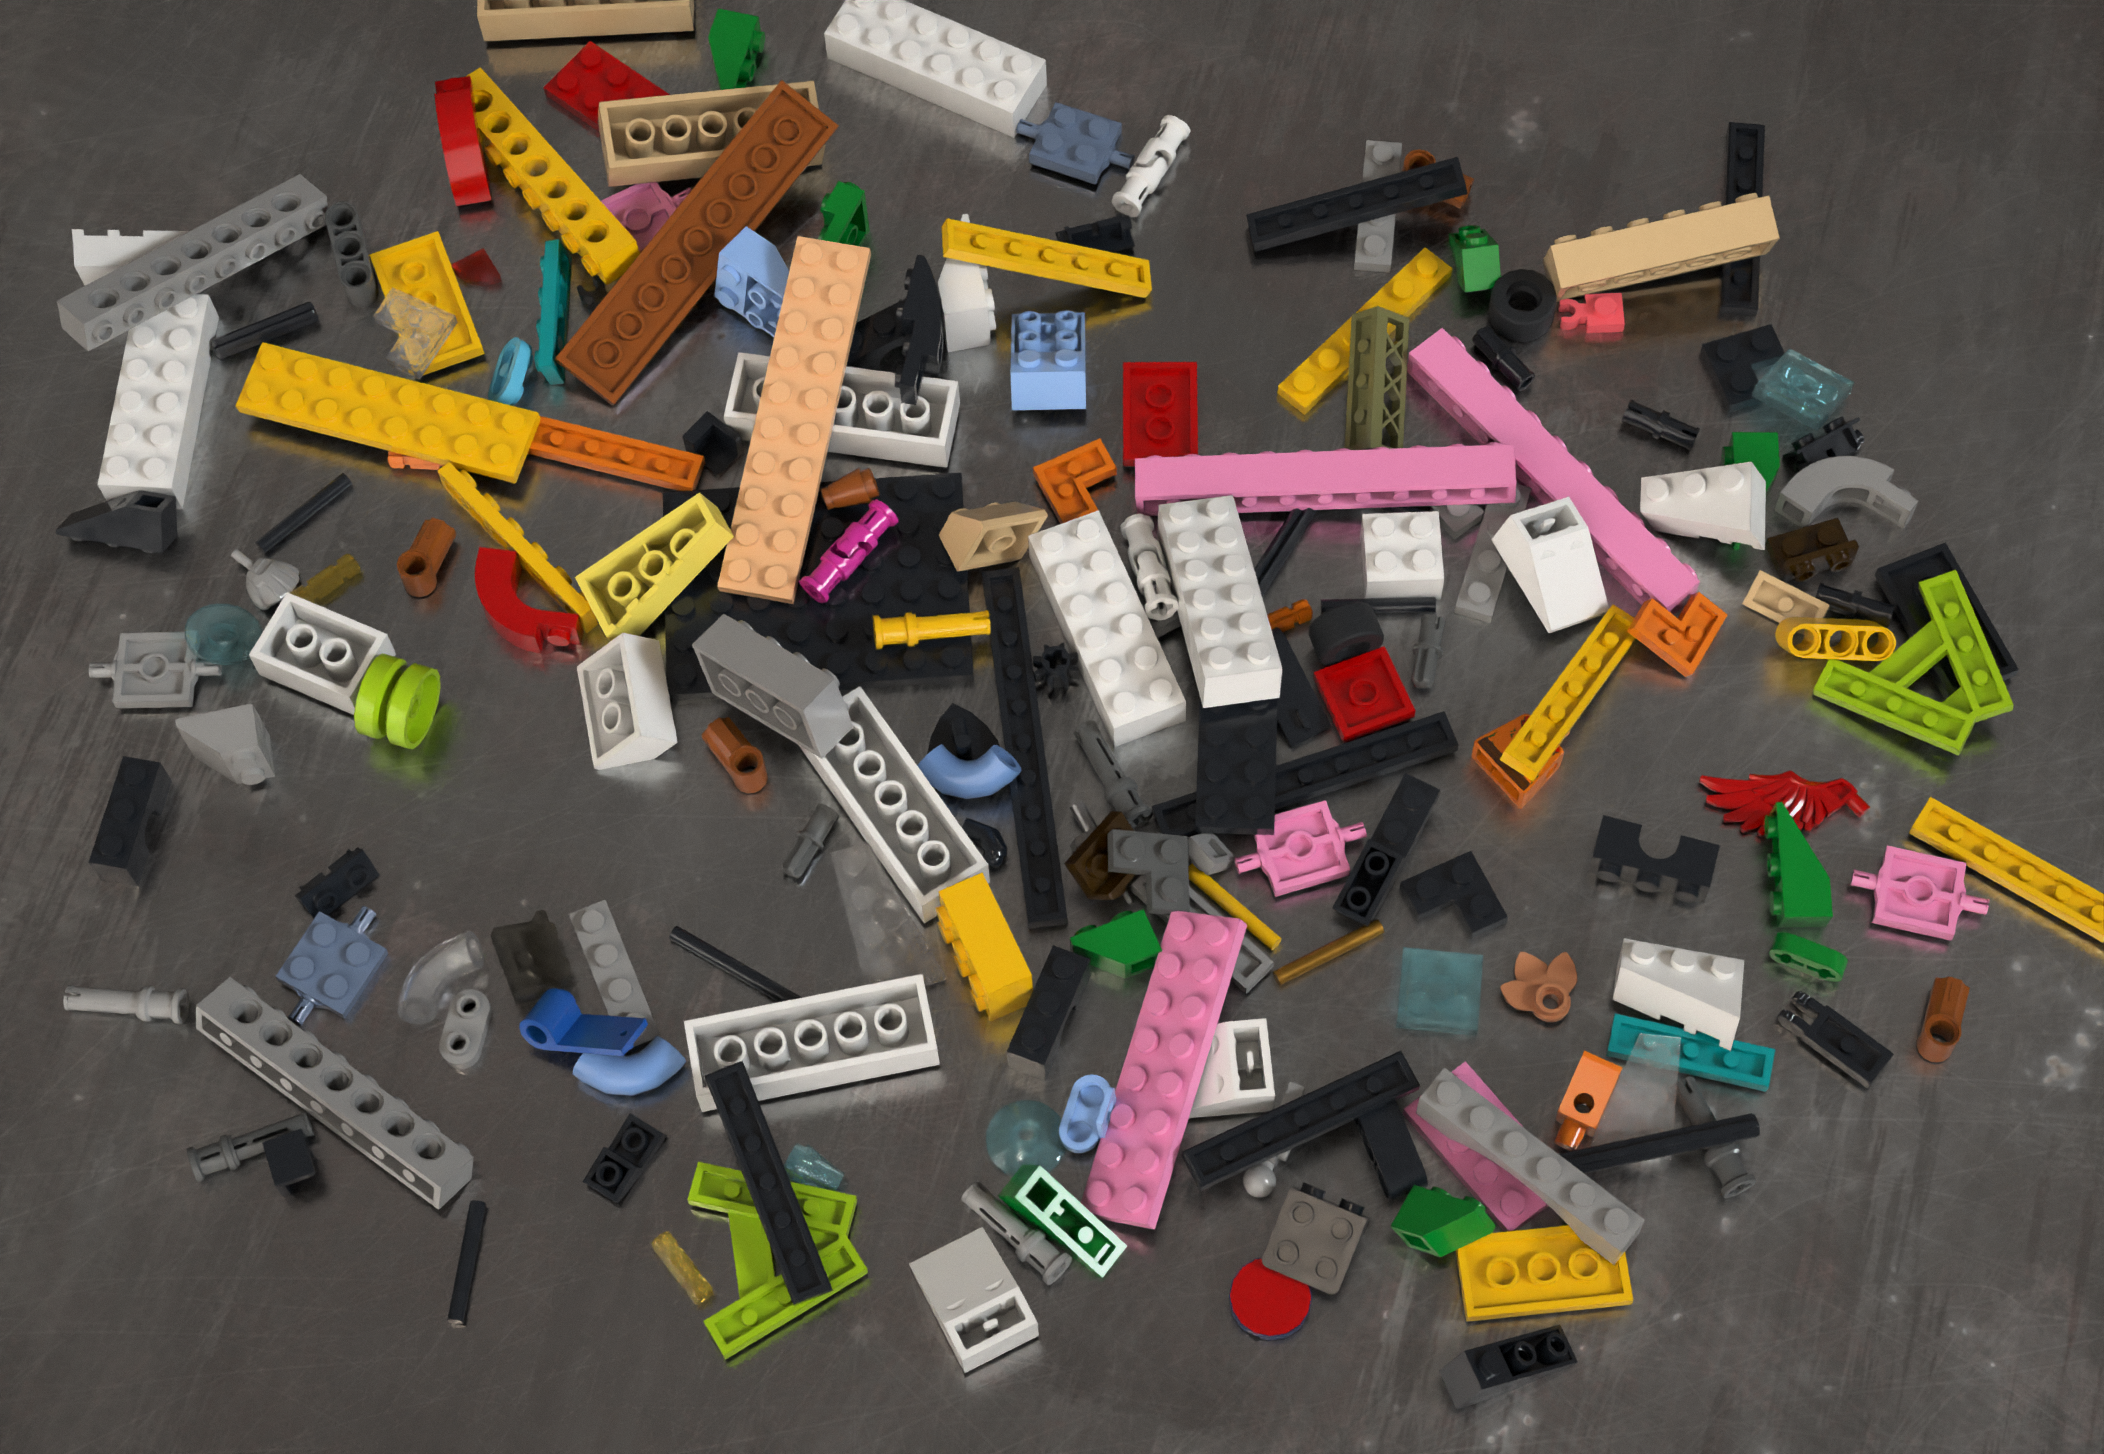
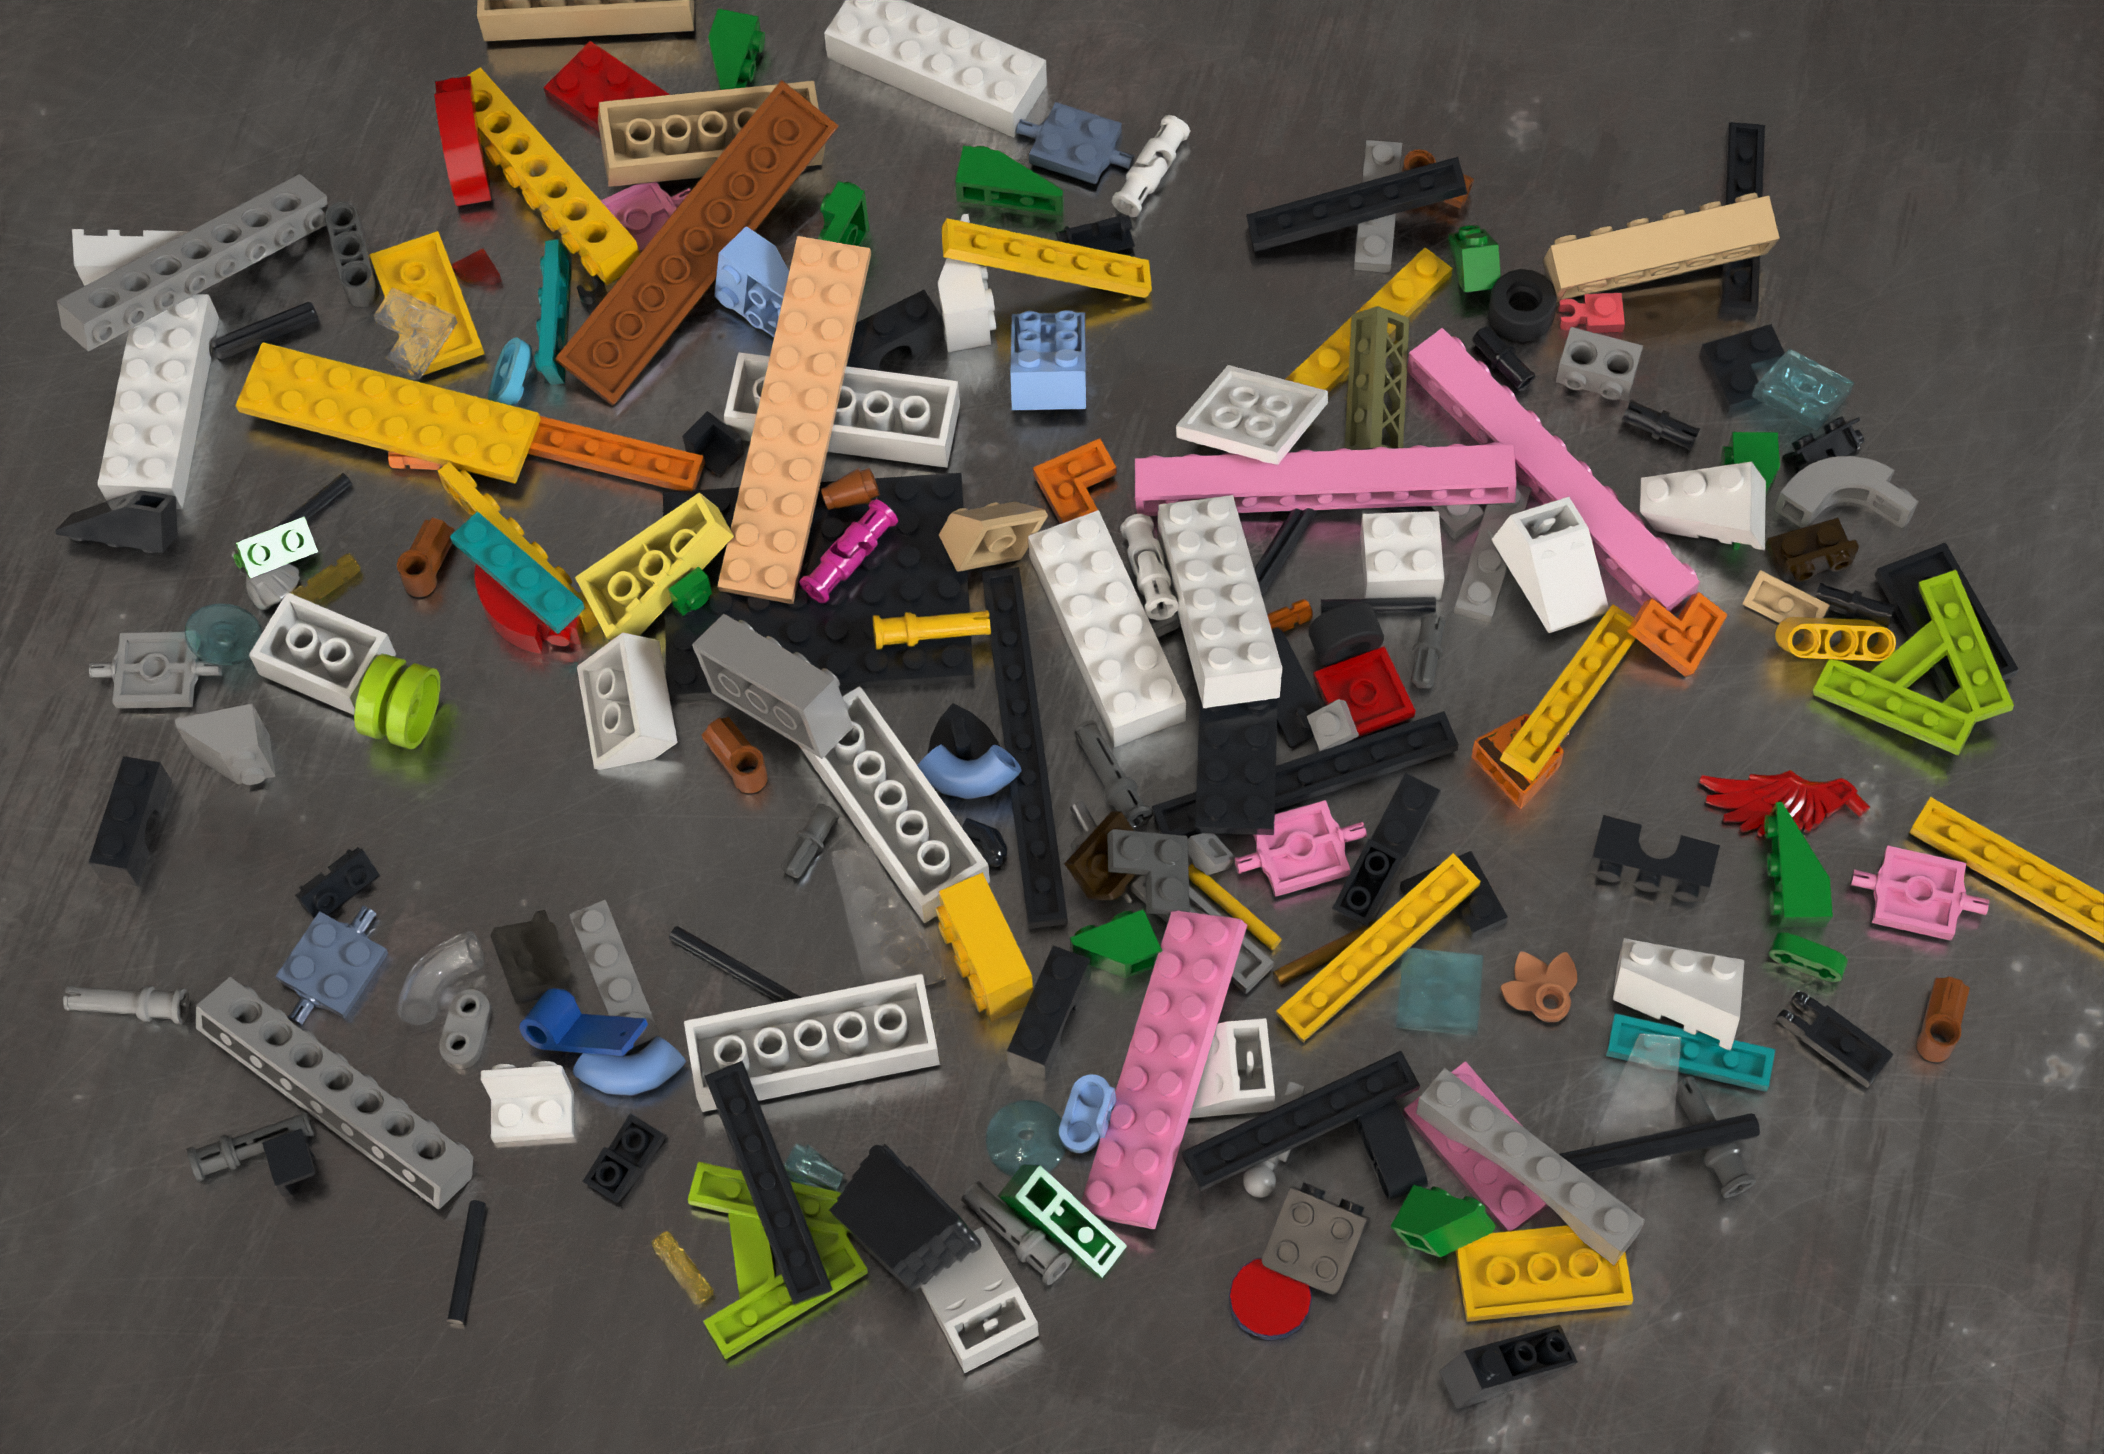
(275, 547): none -> hinge
(517, 572): none -> teal plate
(529, 1102): none -> white bracket
(690, 591): none -> green plate
(902, 1220): none -> black piece
(922, 330): black slope -> none
(999, 181): none -> green slope
(1046, 667): black gear -> none
(1159, 410): red plate -> none
(1252, 414): none -> white plate
(1332, 725): none -> light grey plate
(1378, 947): none -> yellow plate
(1592, 1086): orange torso -> none
(1601, 355): none -> light grey brick

